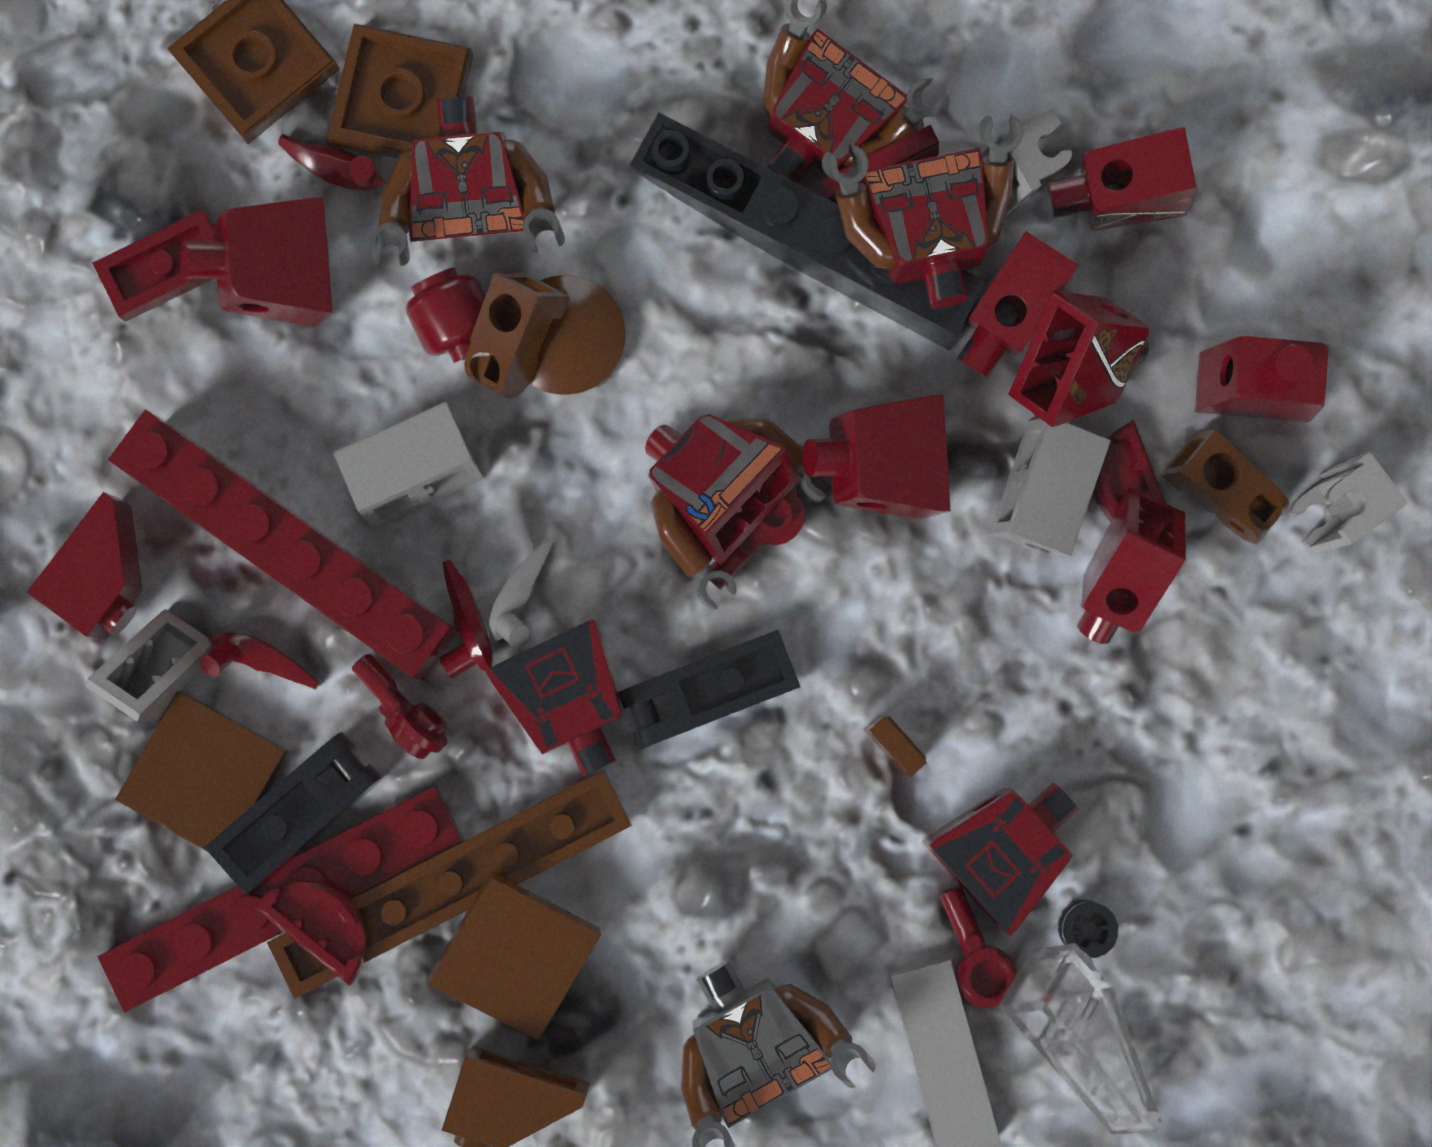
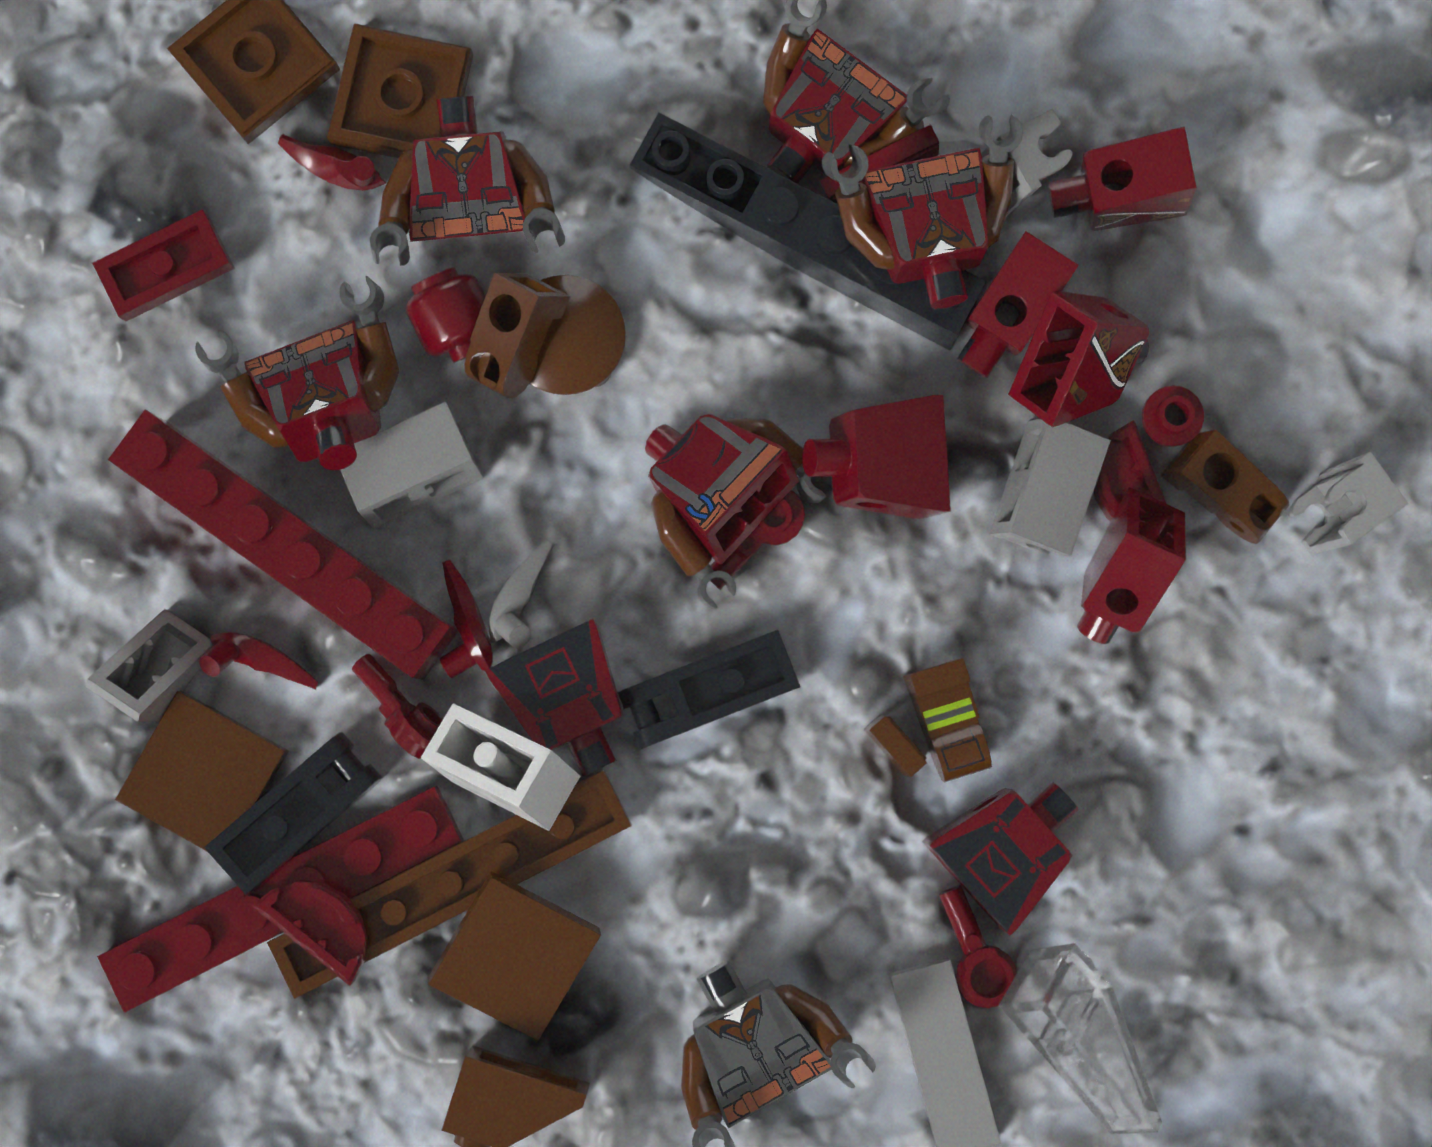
(95, 572): dark red slope -> none
(267, 261): dark red torso -> none
(317, 390): none -> torso
(501, 766): none -> white brick
(949, 719): none -> reddish brown leg
(1087, 909): black bush -> none
(1156, 423): none -> dark red plate
(1268, 378): dark red torso -> none

